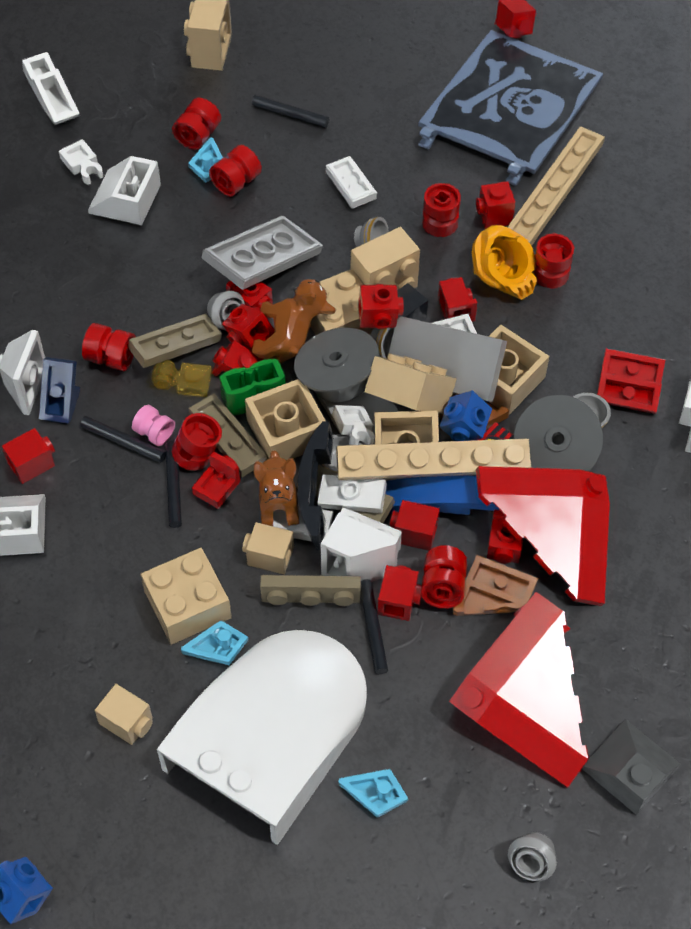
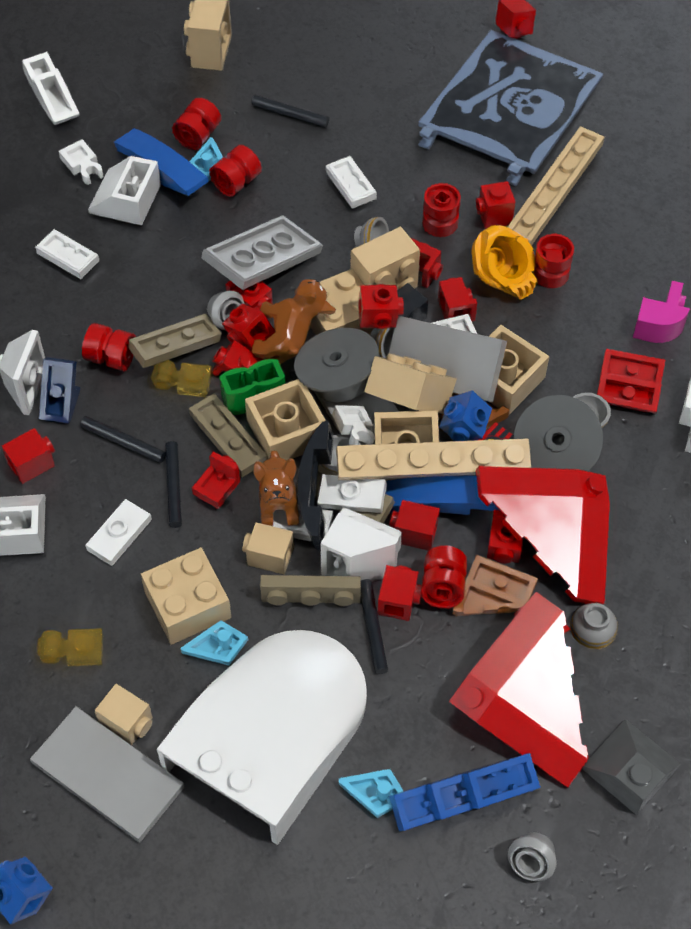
(67, 254): none -> white plate
(81, 648): none -> clear yellow plate
(107, 774): none -> light grey tile
(118, 532): none -> white plate
(156, 427): bright pink wheel -> none
(174, 169): none -> blue slope
(196, 441): red wheel -> none
(429, 263): none -> red bracket
(464, 792): none -> blue slope
(594, 626): none -> light grey piece
(662, 320): none -> dark pink brick

